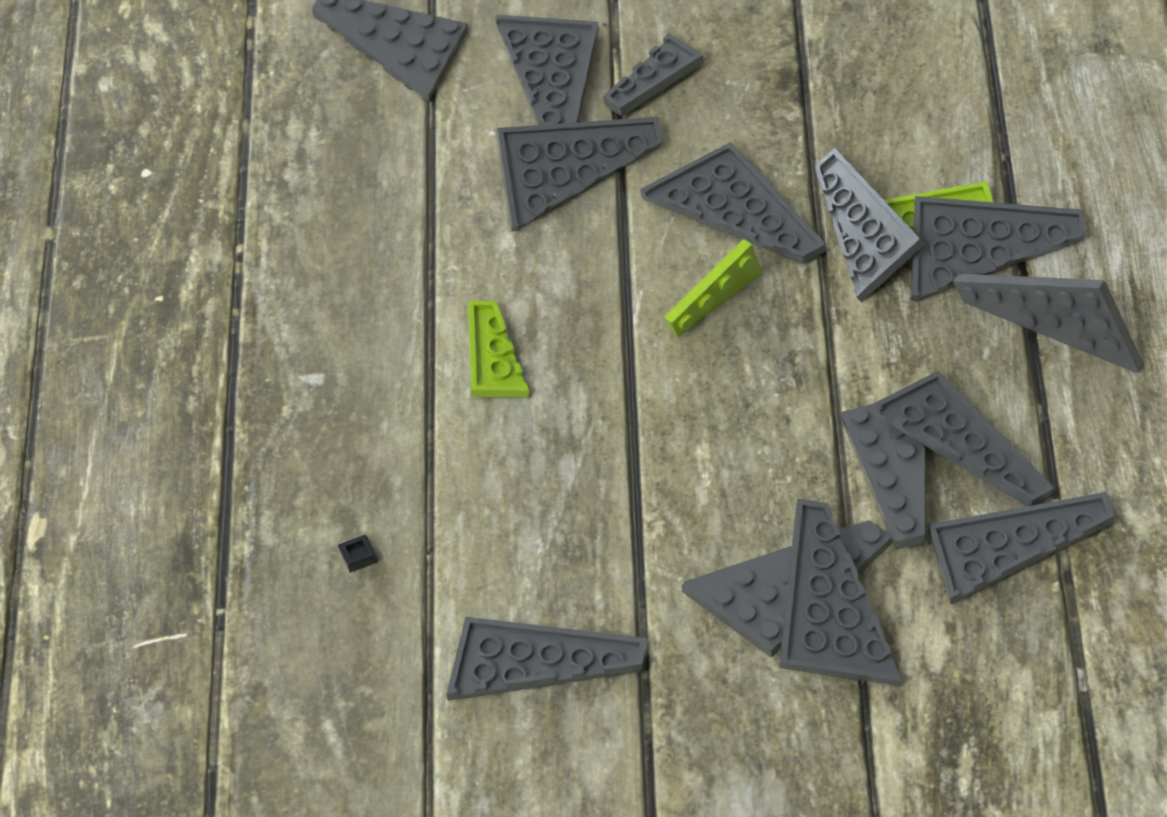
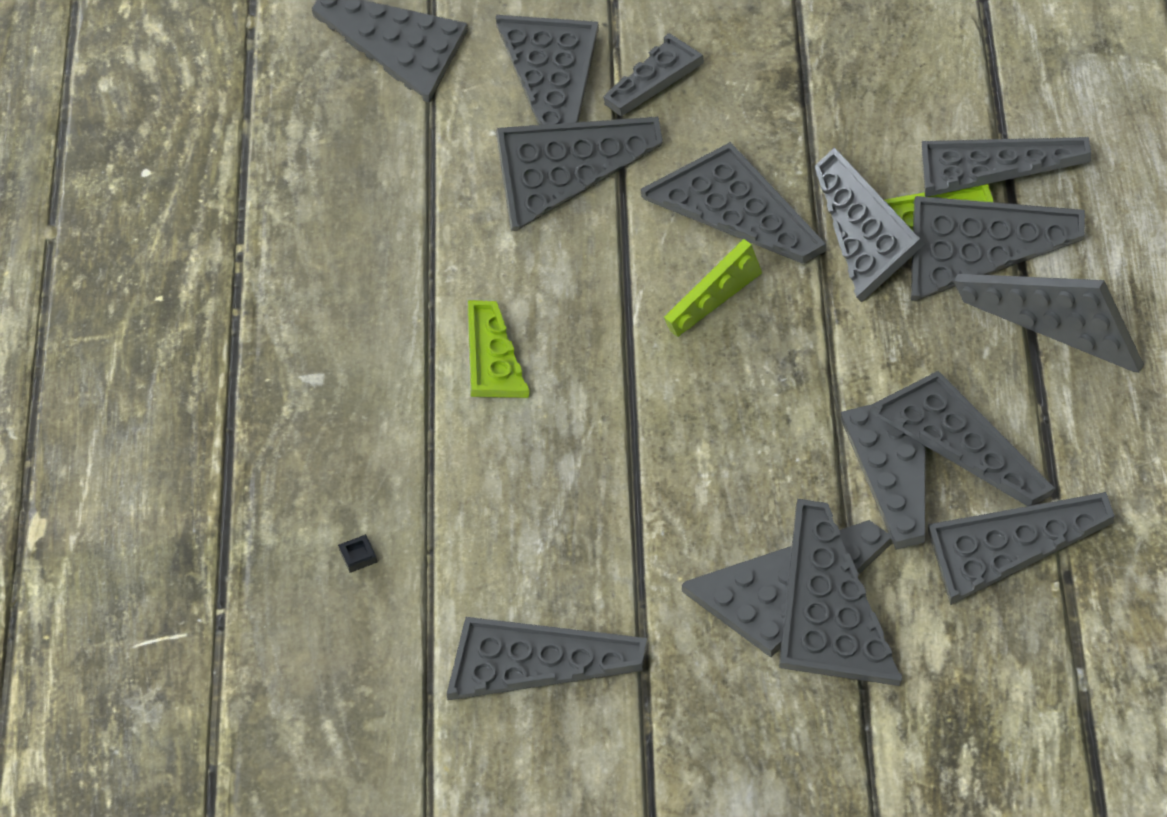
(972, 163): none -> dark grey wing

